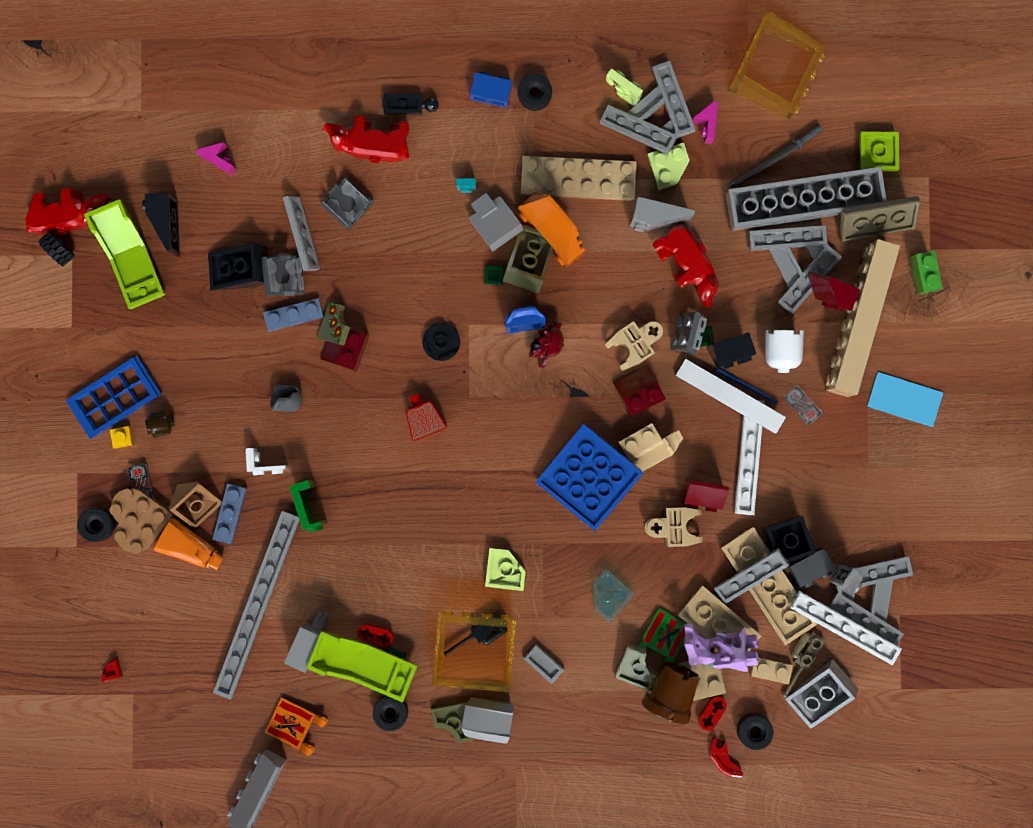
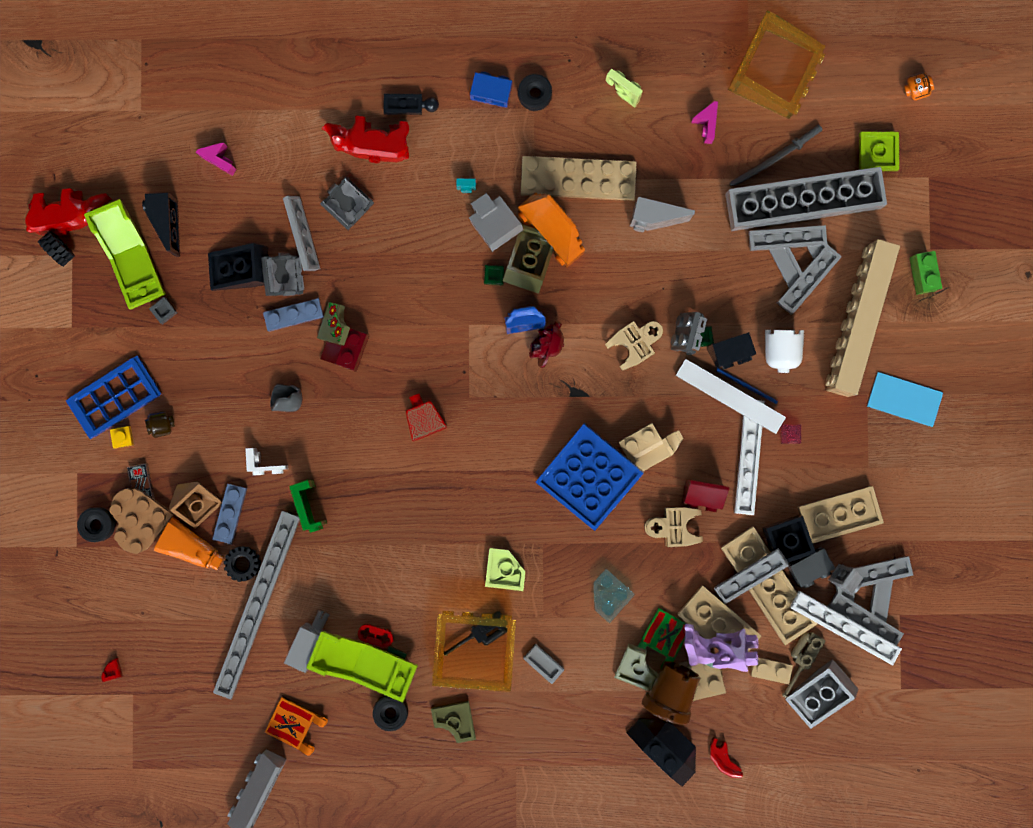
(163, 310): none -> dark grey plate
(230, 566): none -> black tyre
(441, 342): black tile -> none
(488, 720): light grey slope -> none
(634, 124): light grey plate -> none
(639, 391): dark red slope -> none
(665, 747): none -> black wedge
(668, 168): yellowish green plate -> none
(691, 260): red animal -> none
(716, 715): red beam -> none
(760, 741): black tyre -> none
(790, 434): none -> clear pink tile
(802, 405): clear tile -> none
(833, 292): dark red slope -> none
(841, 514): none -> tan plate
(879, 218): dark tan tile -> none
(919, 86): none -> orange head

